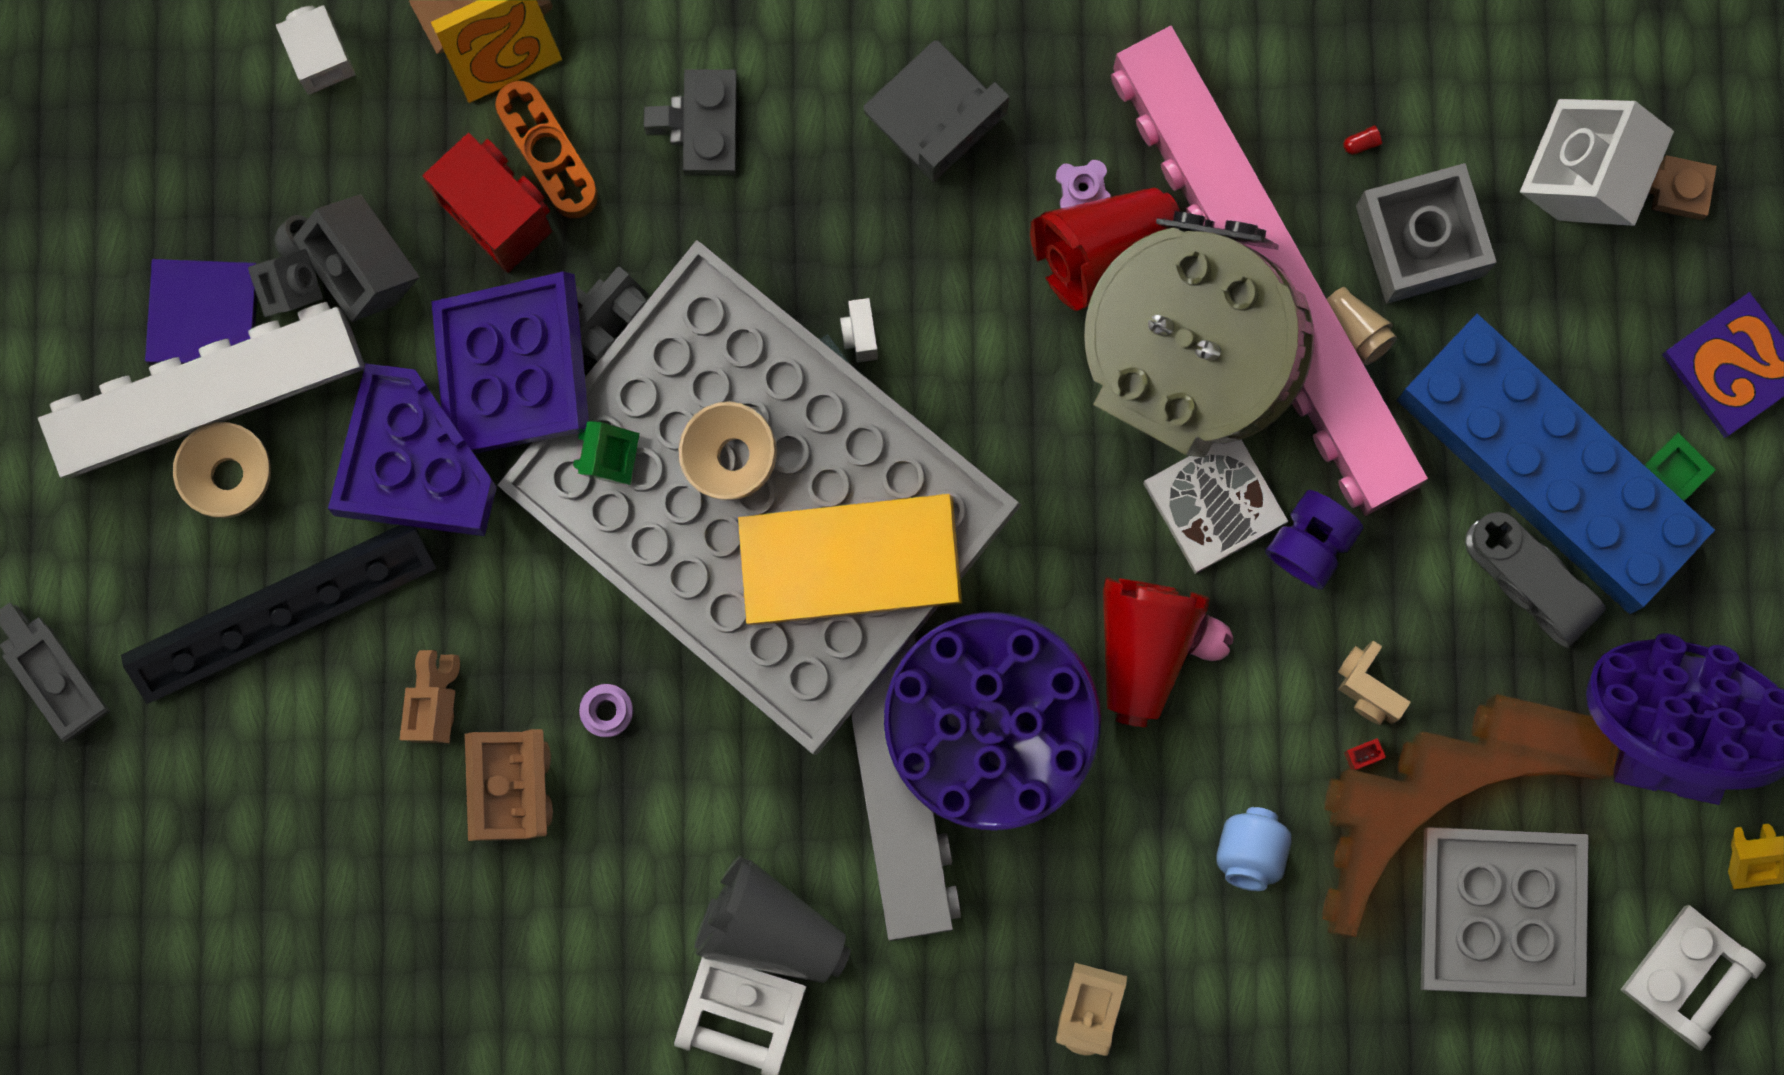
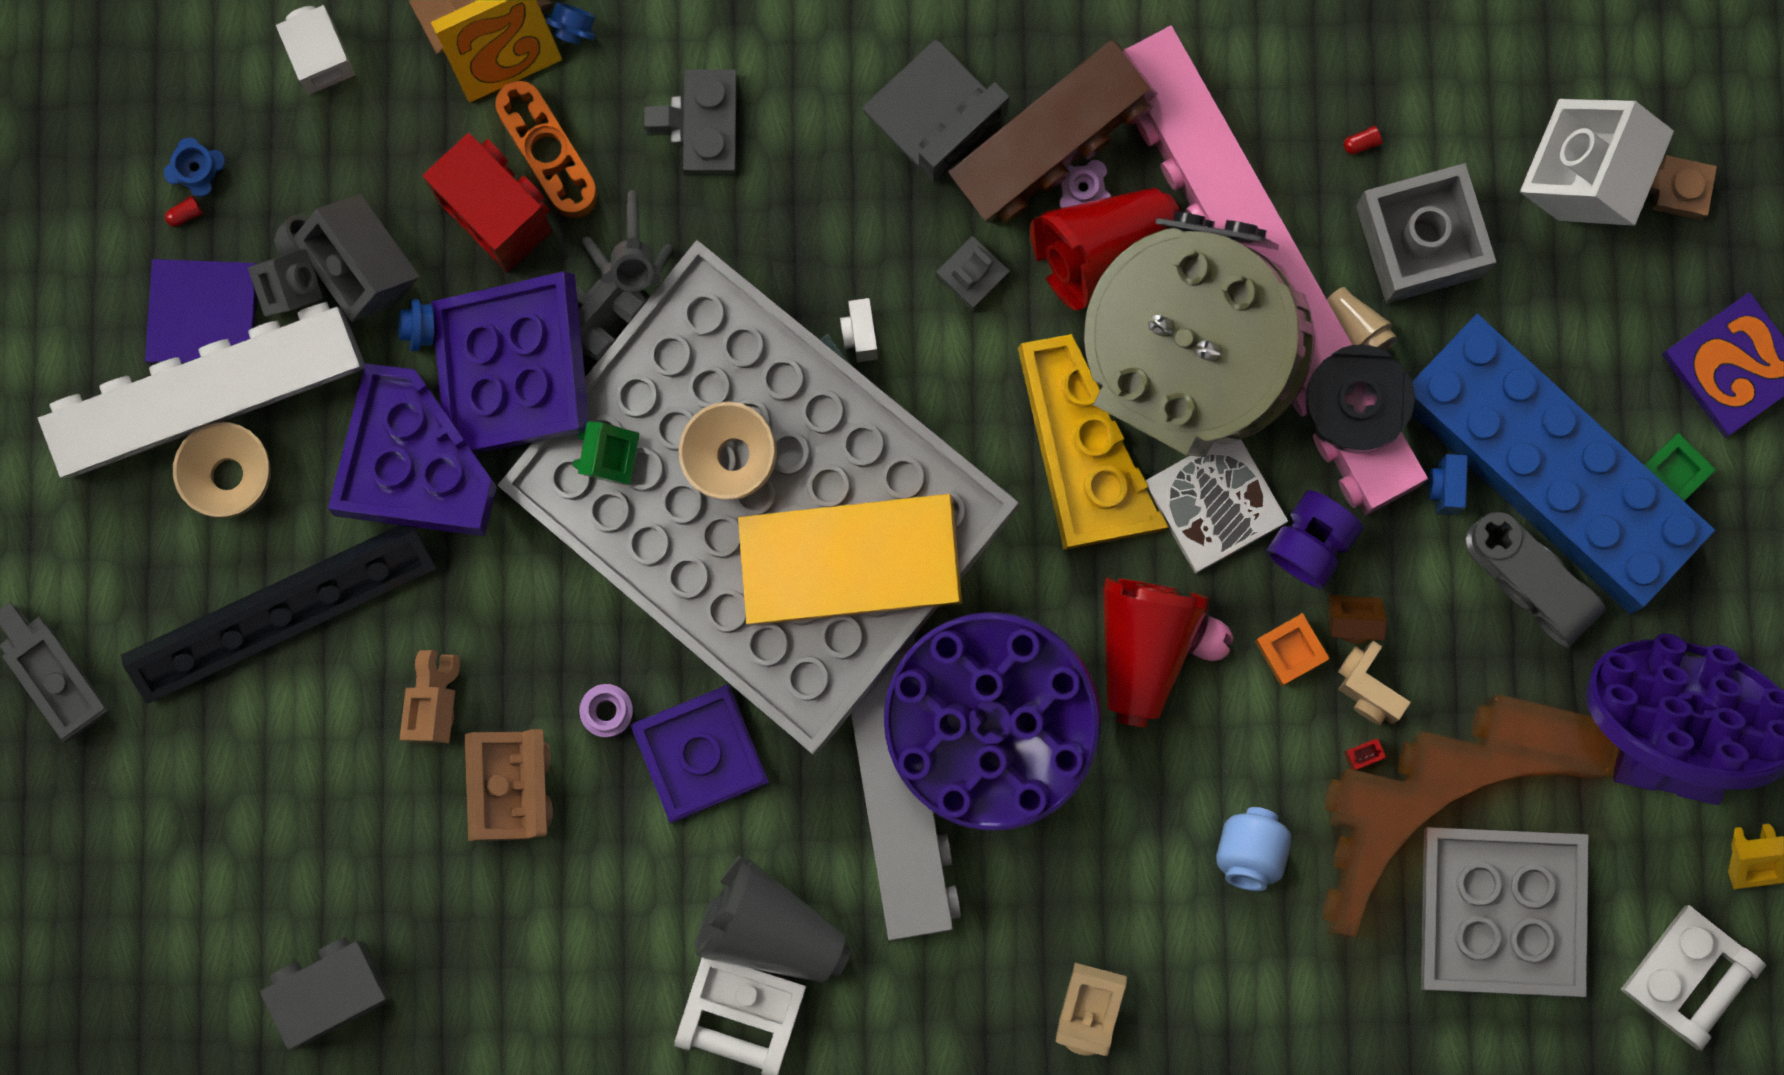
(183, 212): none -> red piece
(186, 154): none -> blue plate
(326, 993): none -> dark grey brick
(416, 325): none -> blue plate
(570, 23): none -> blue plate
(631, 259): none -> dark grey plant
(699, 754): none -> dark purple tile
(972, 273): none -> dark grey tile
(1053, 134): none -> reddish brown brick
(1087, 467): none -> yellow wing
(1292, 649): none -> orange plate
(1356, 618): none -> reddish brown plate
(1382, 377): none -> black plate
(1448, 484): none -> blue plate

